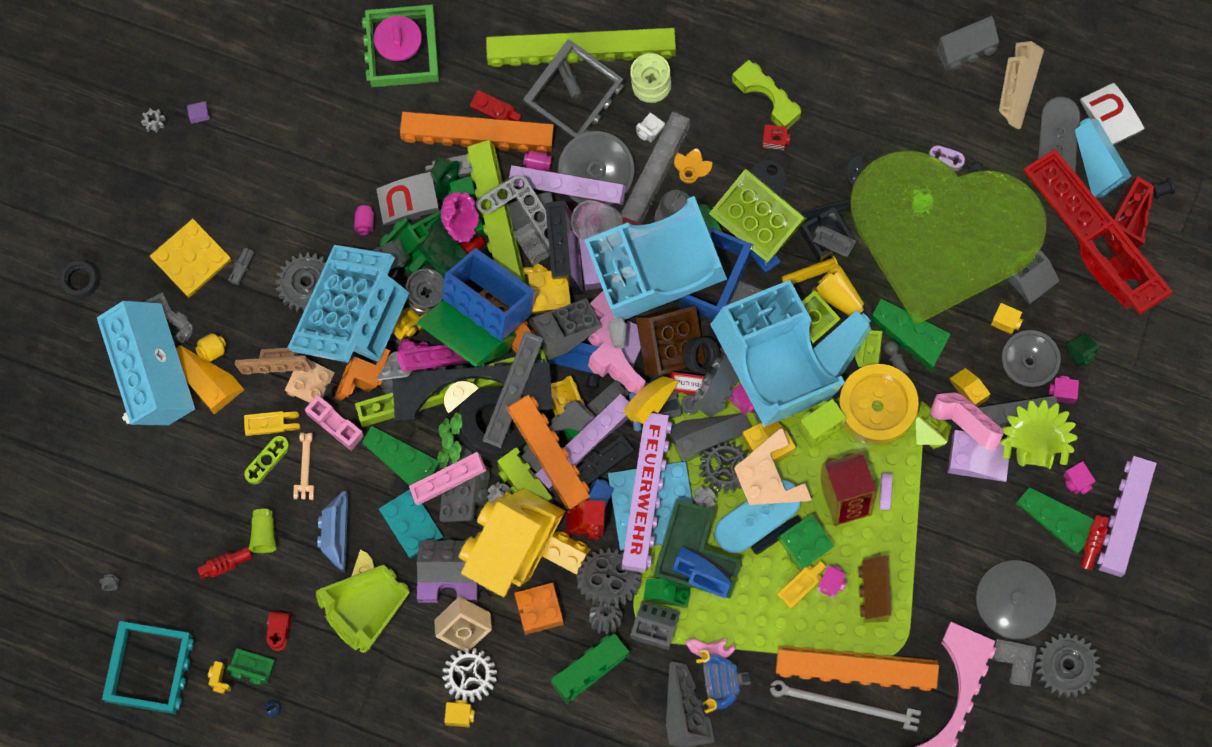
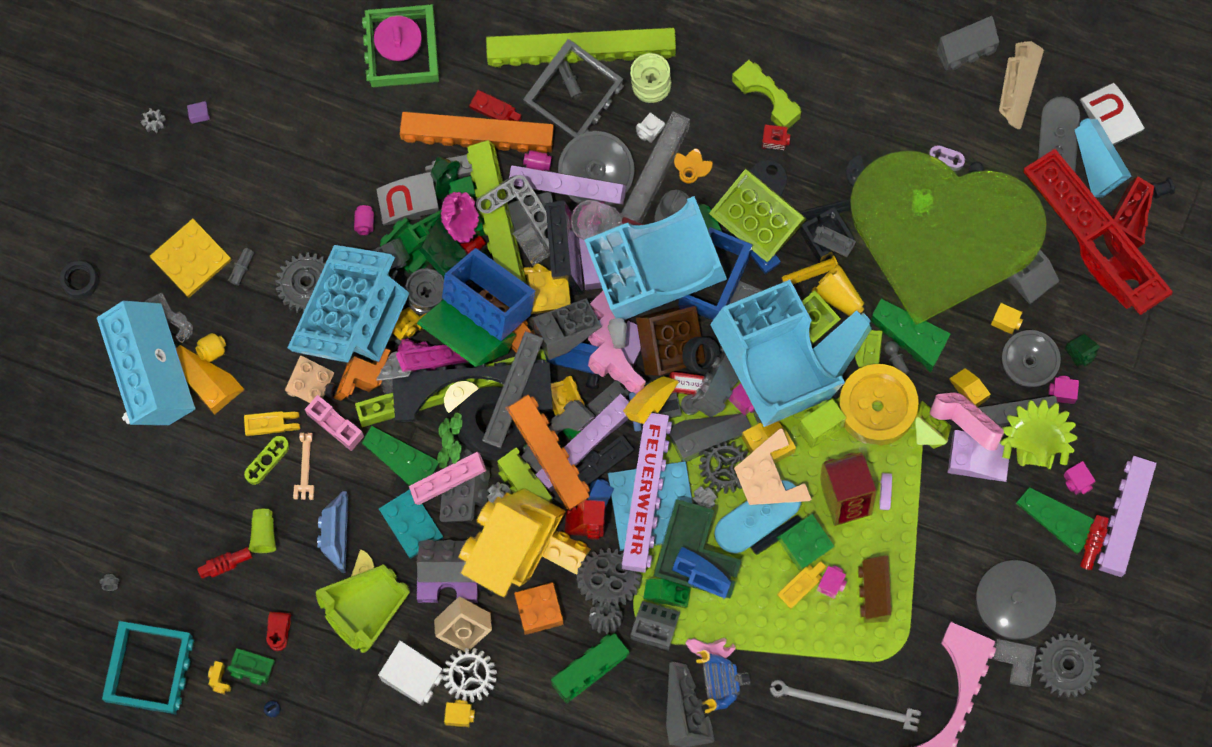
(274, 361): medium nougat bracket -> none
(411, 674): none -> white slope
(857, 667): orange brick -> none

